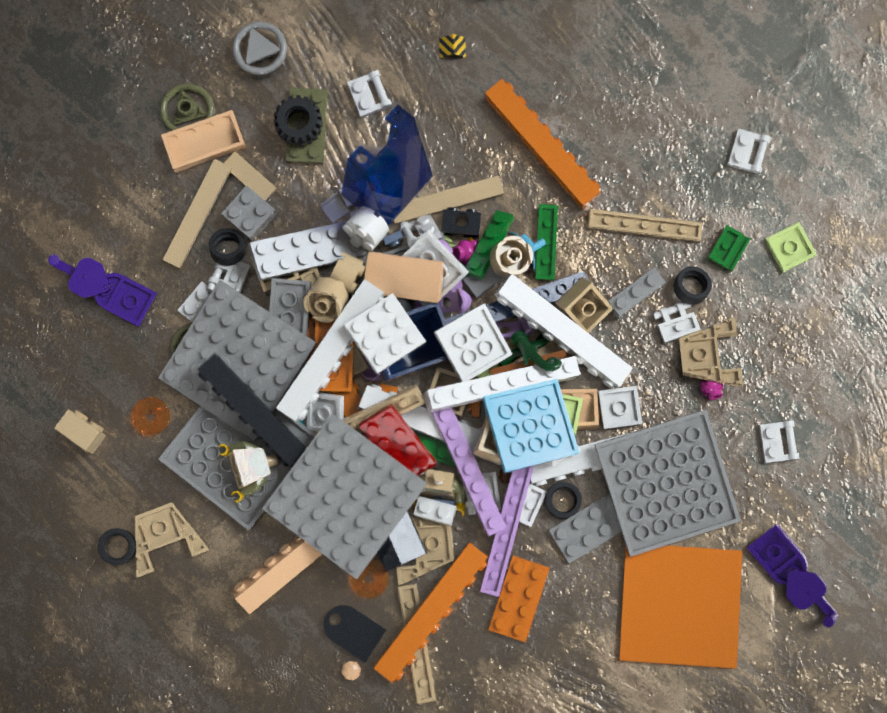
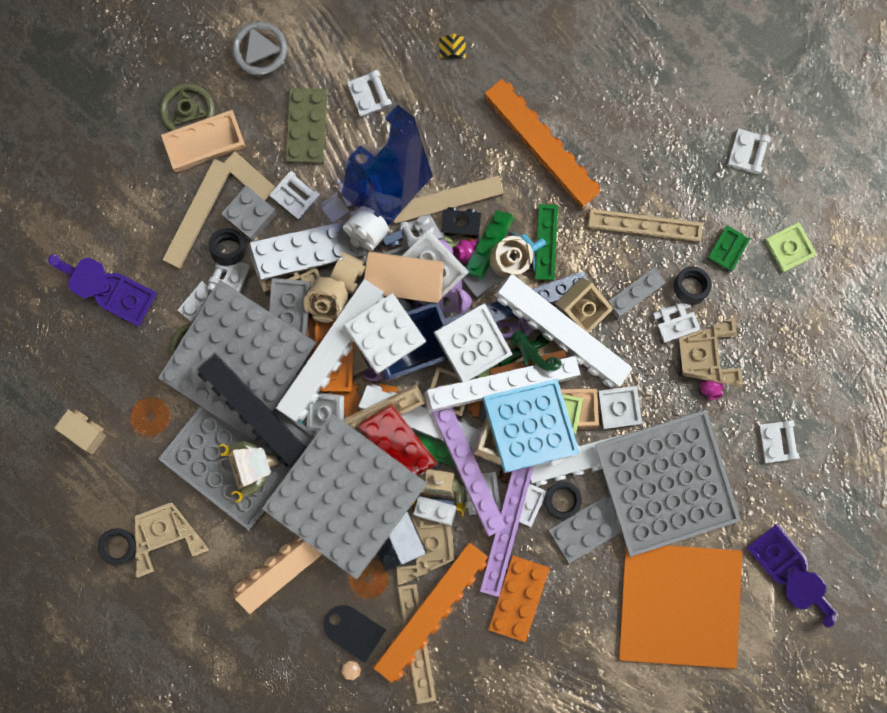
(291, 200): none -> white plate
(293, 106): black tyre -> none

